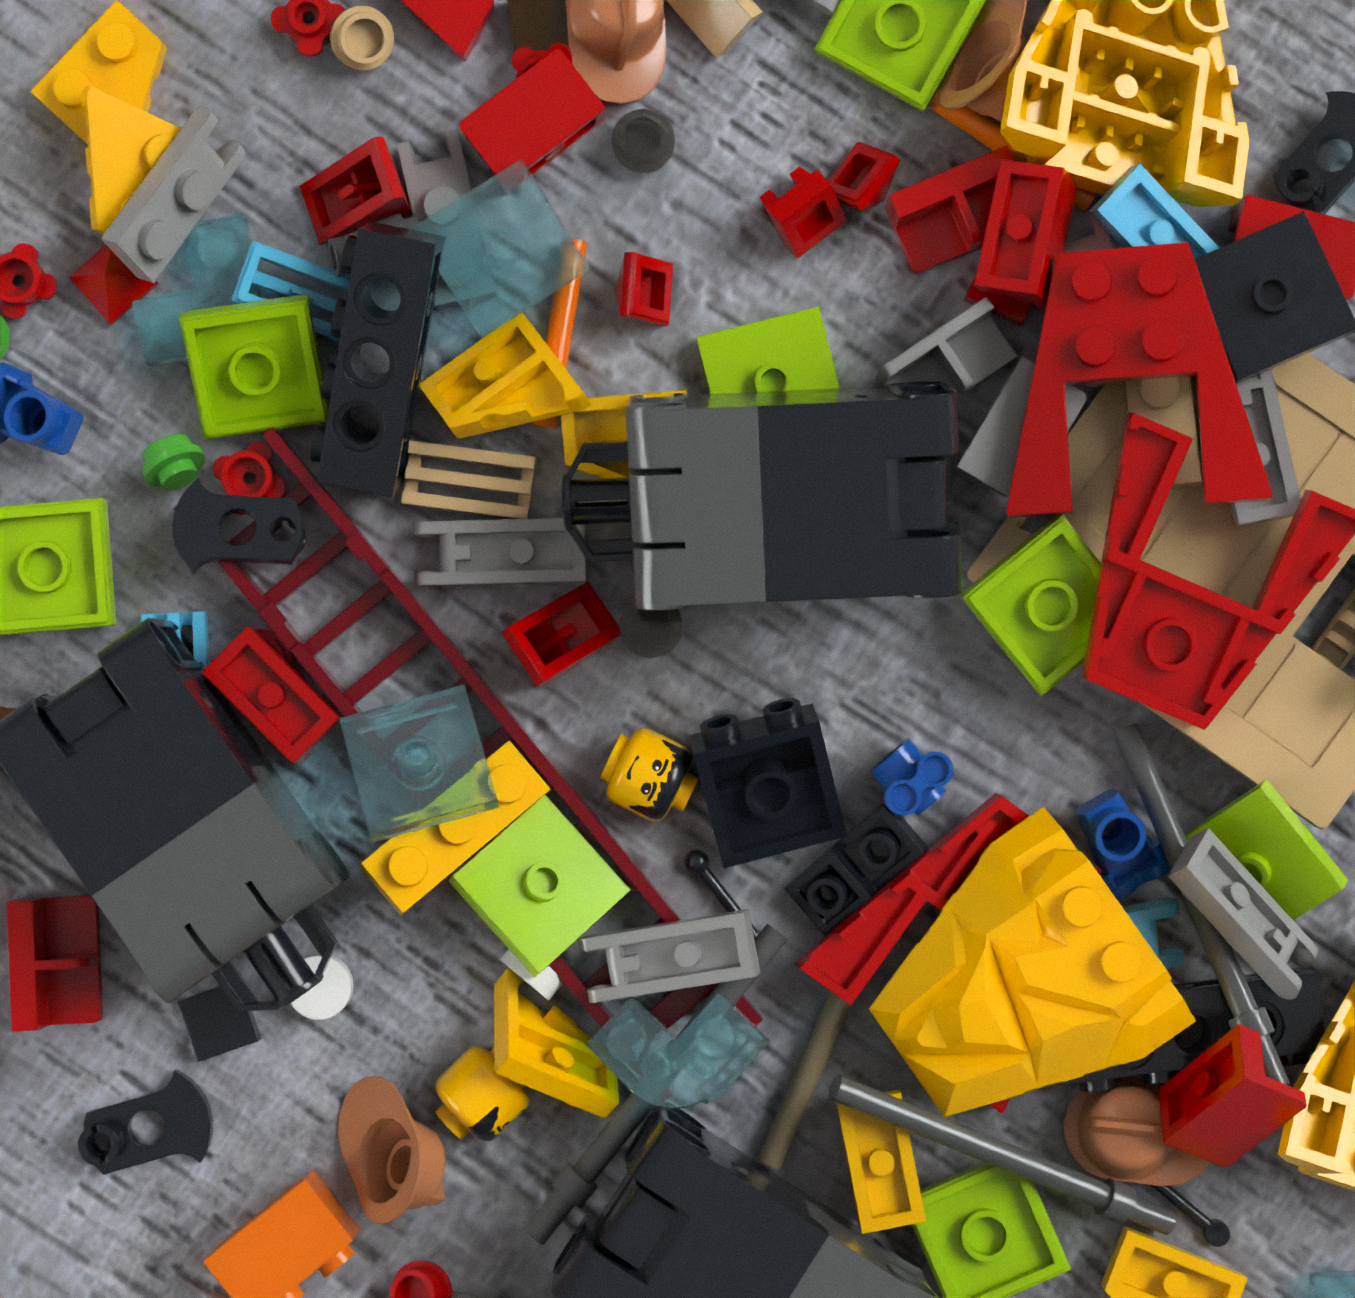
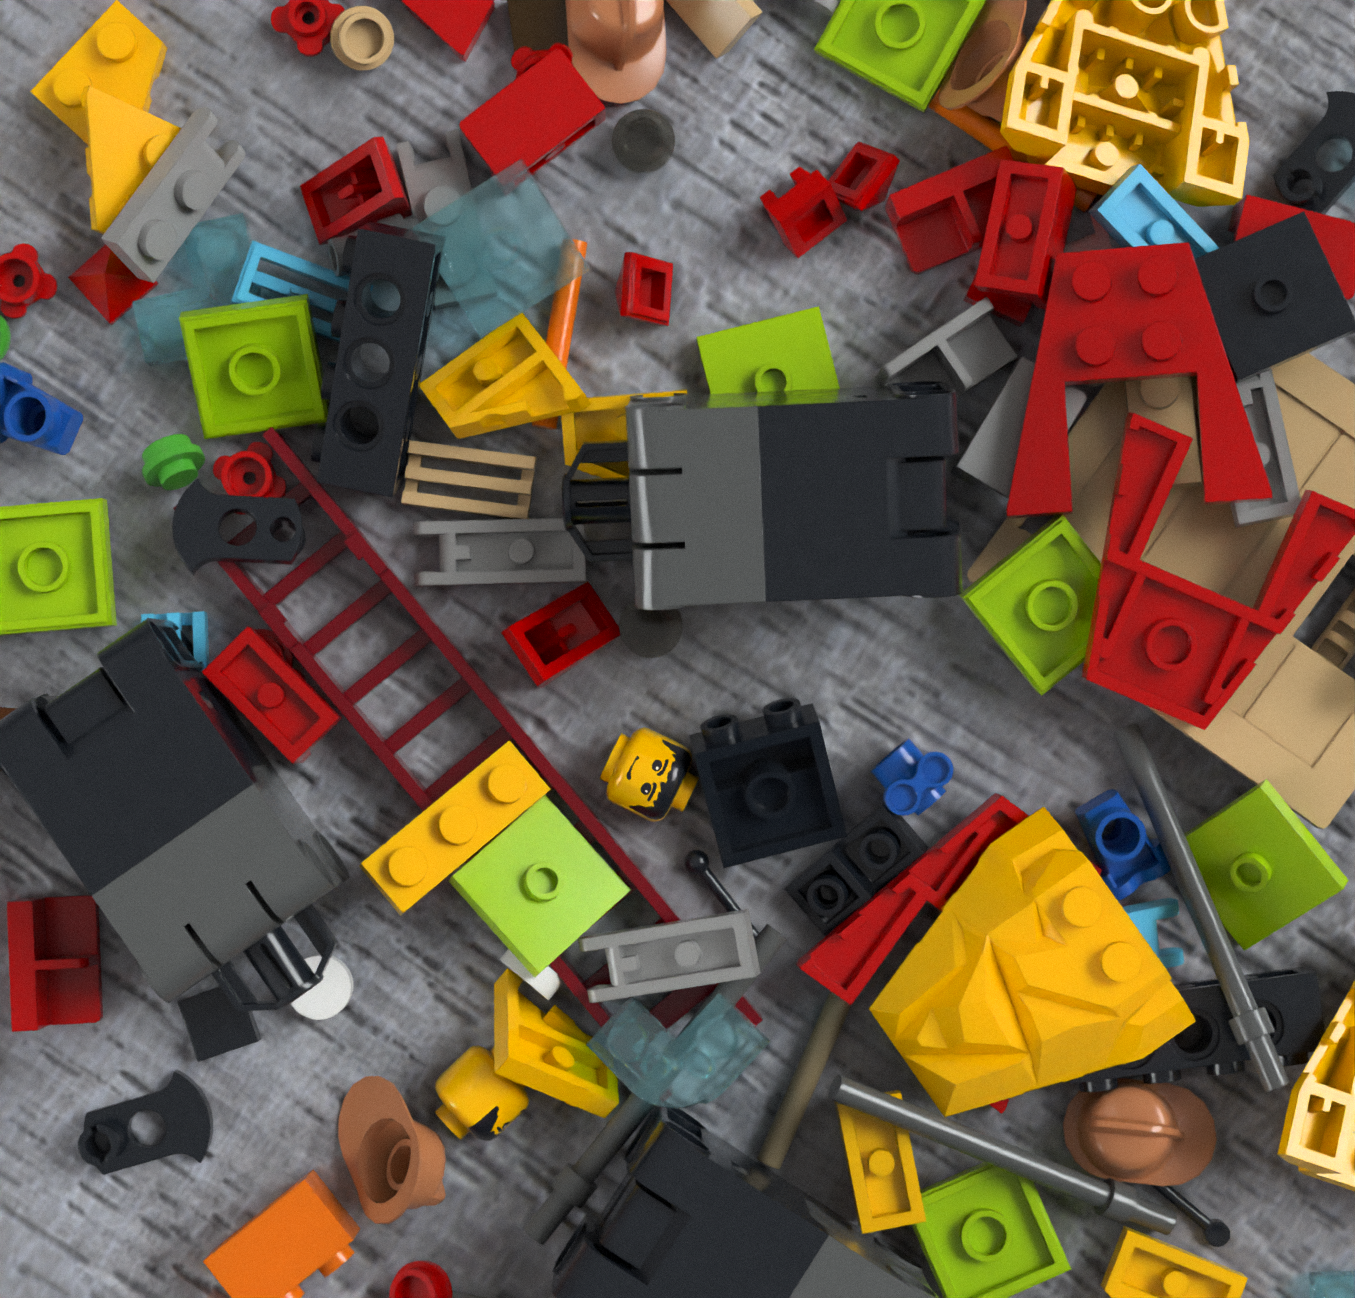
(418, 763): clear light blue plate -> none
(1225, 1101): red panel -> none
(1243, 912): light grey hinge -> none

